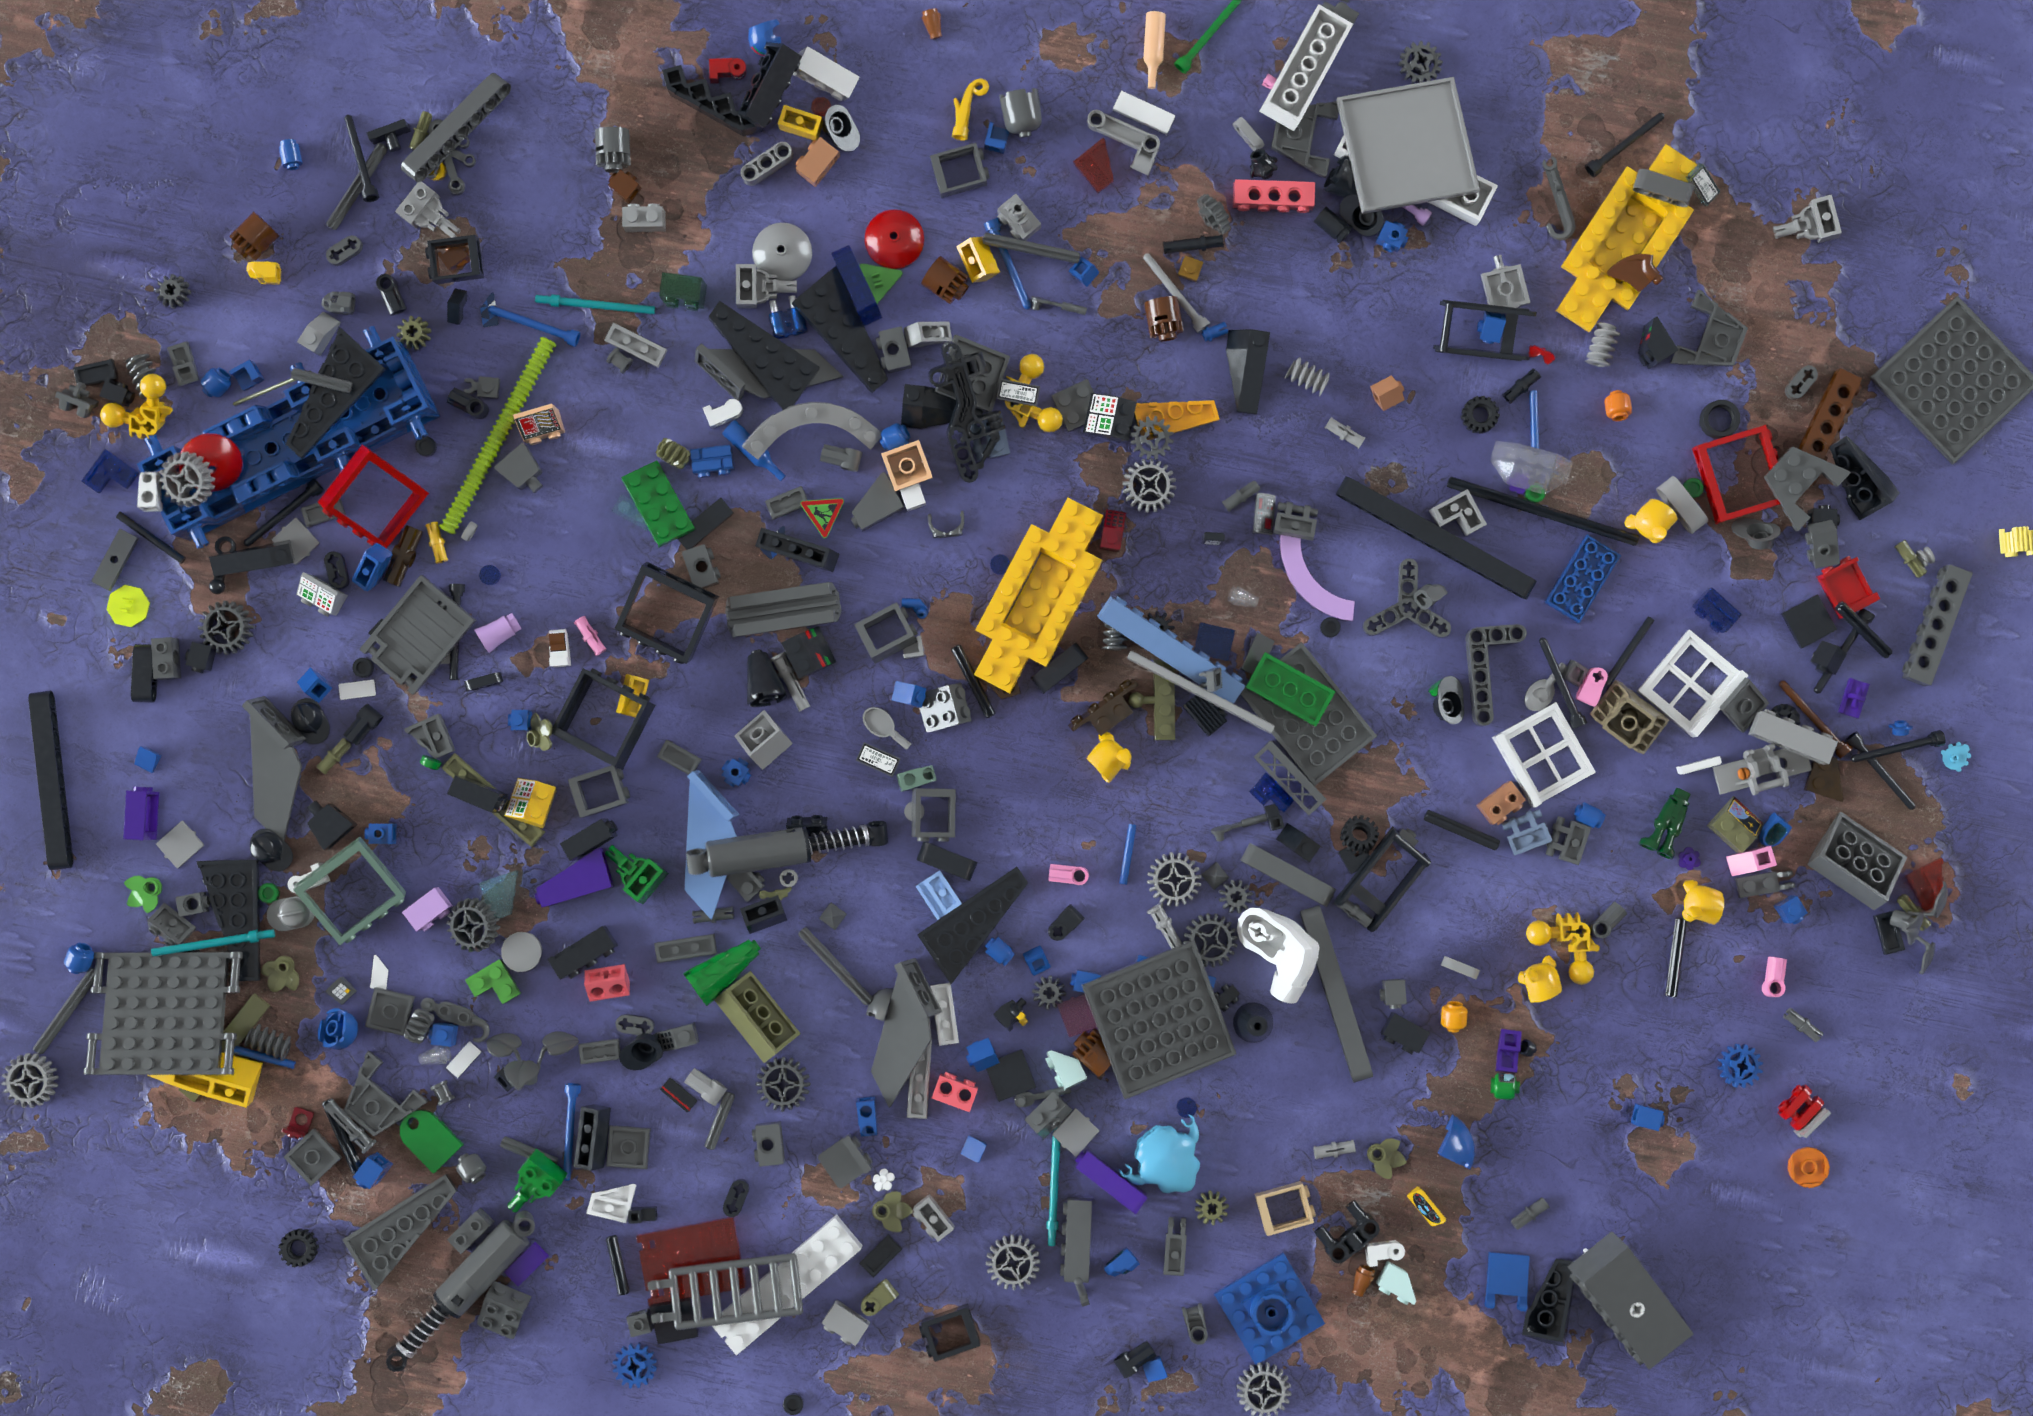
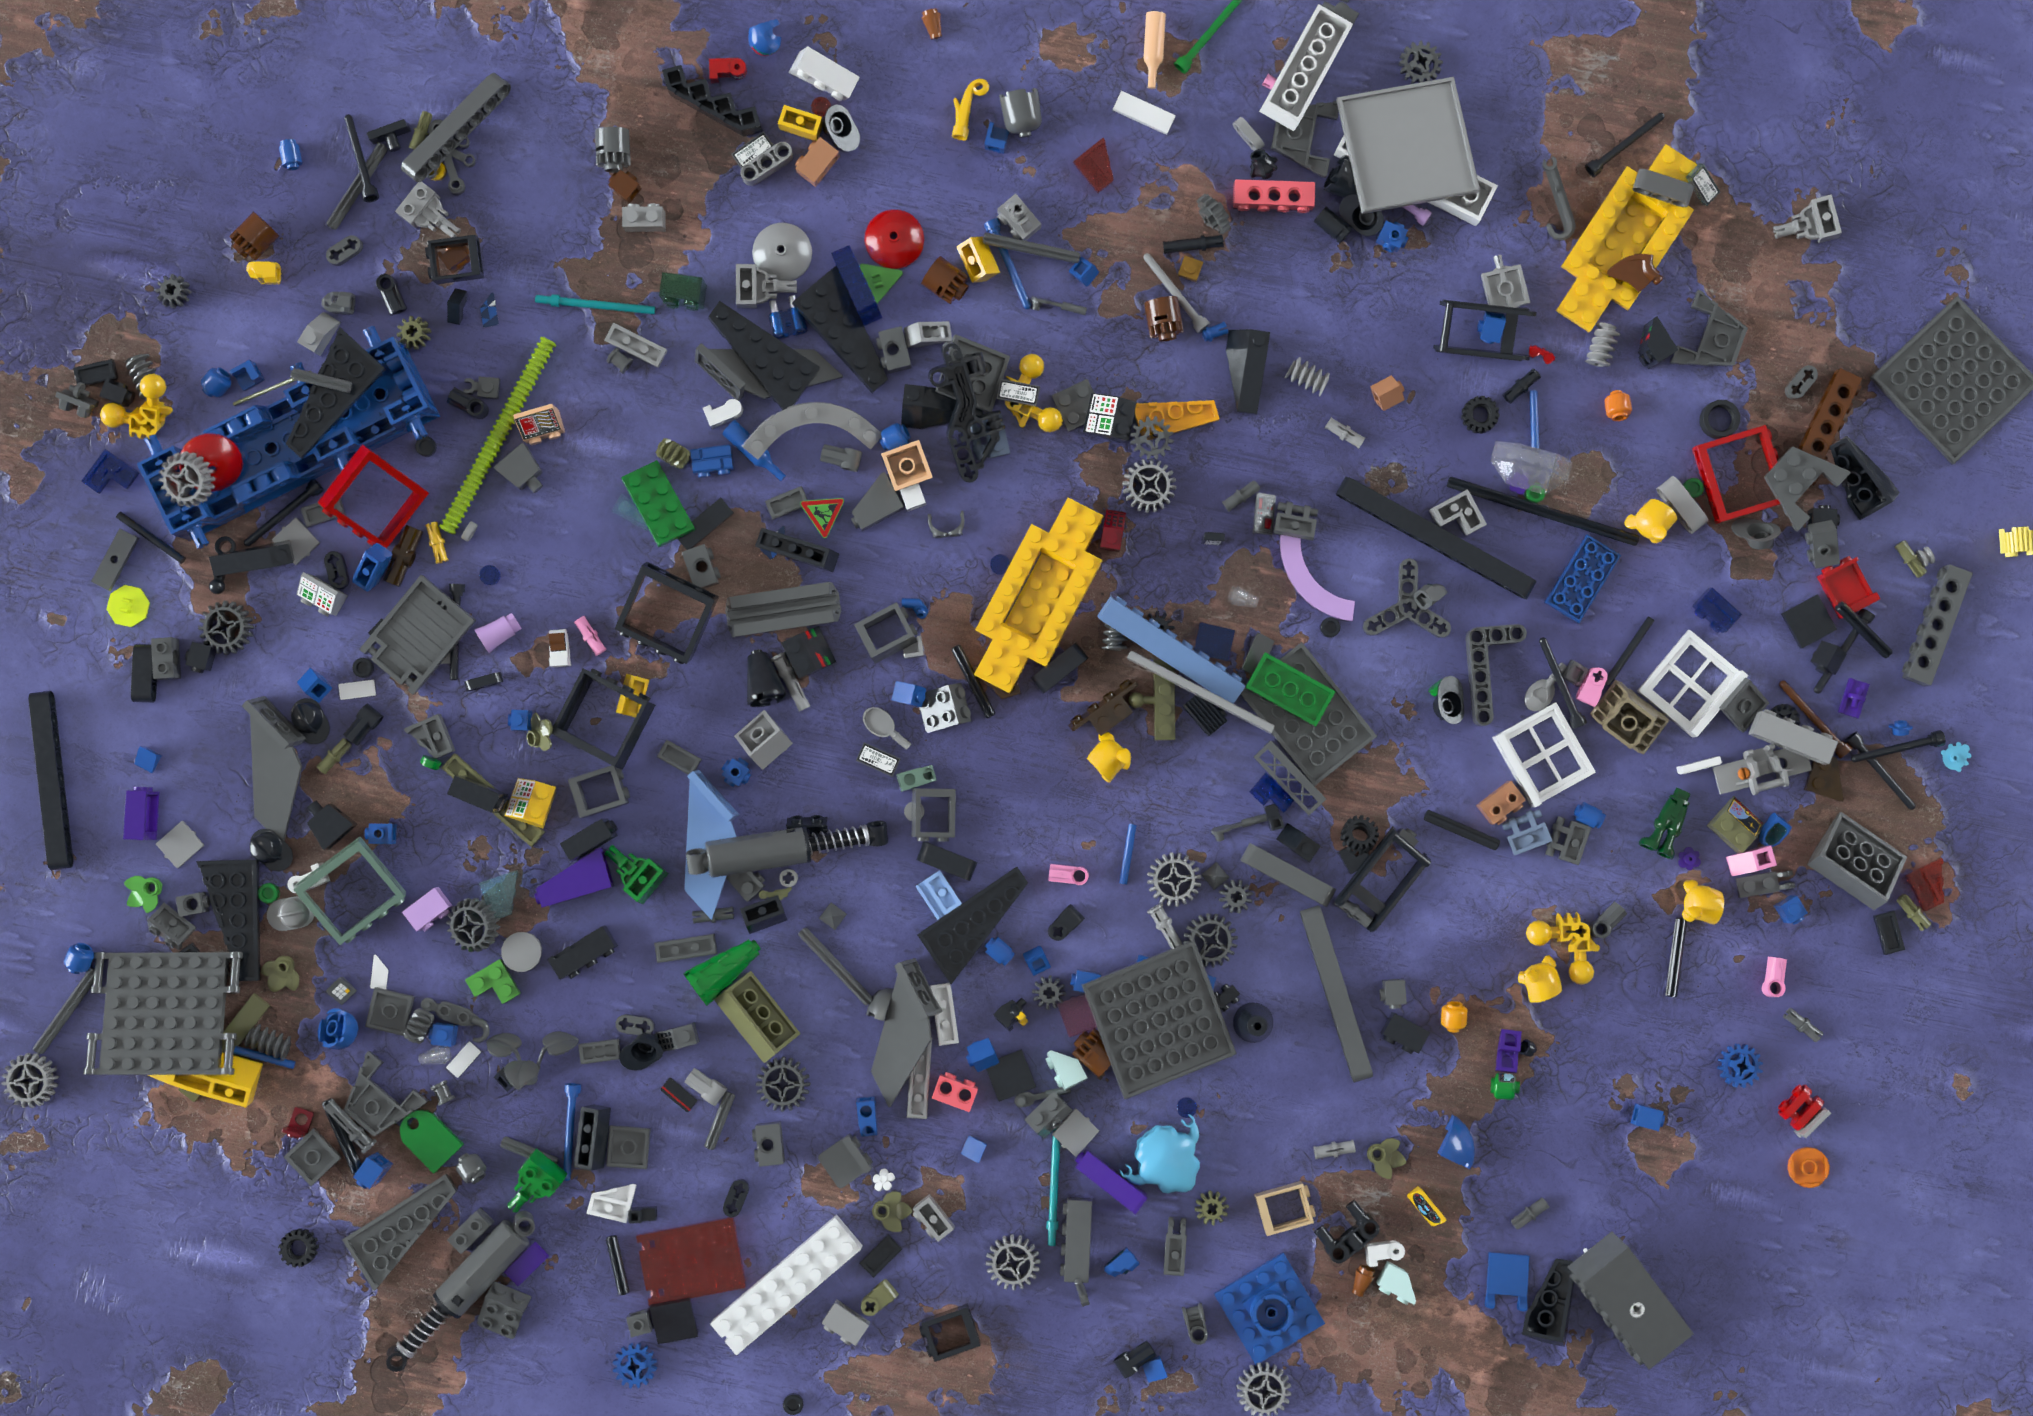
(149, 492): white leg -> none
(184, 363): dark grey slope -> none
(251, 936): teal bar -> none
(571, 337): blue piece -> none
(607, 982): coral brick -> none
(738, 1317): dark grey bar -> none
(752, 149): none -> tile
(769, 83): black wedge -> none
(955, 153): dark grey window -> none
(1129, 136): light grey piece -> none
(1213, 678): dark grey tile -> none
(1282, 944): white piece -> none
(1460, 967): light grey beam -> none
(1912, 925): dark grey plant -> none

